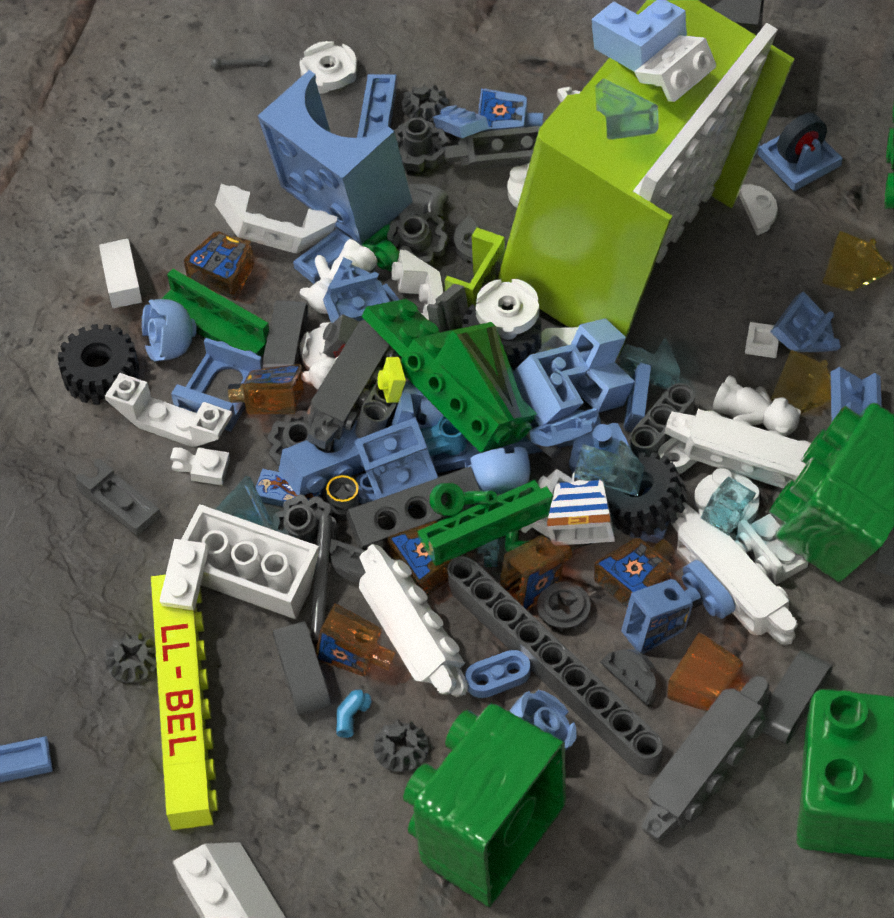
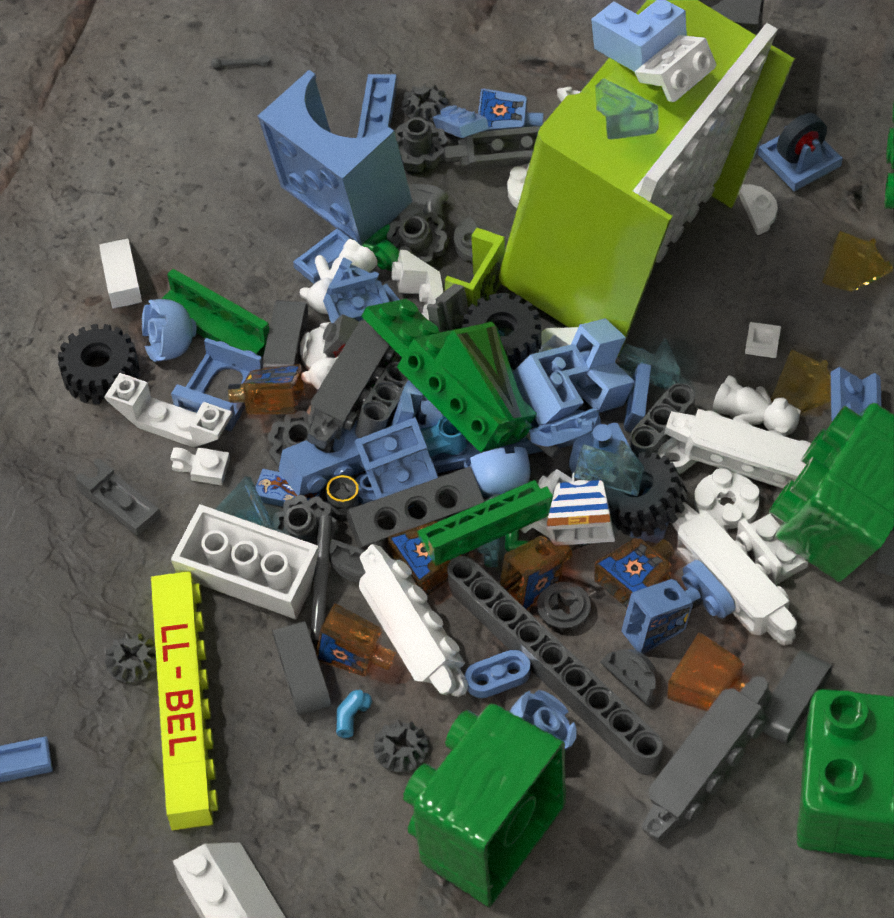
(184, 574): white plate -> none
(221, 264): torso -> none
(257, 228): white slope -> none
(331, 78): white plate -> none
(392, 379): neon yellow plate -> none
(457, 498): green plate -> none
(513, 321): white plate -> none
(728, 505): clear light blue brick -> none
(805, 327): medium blue slope -> none

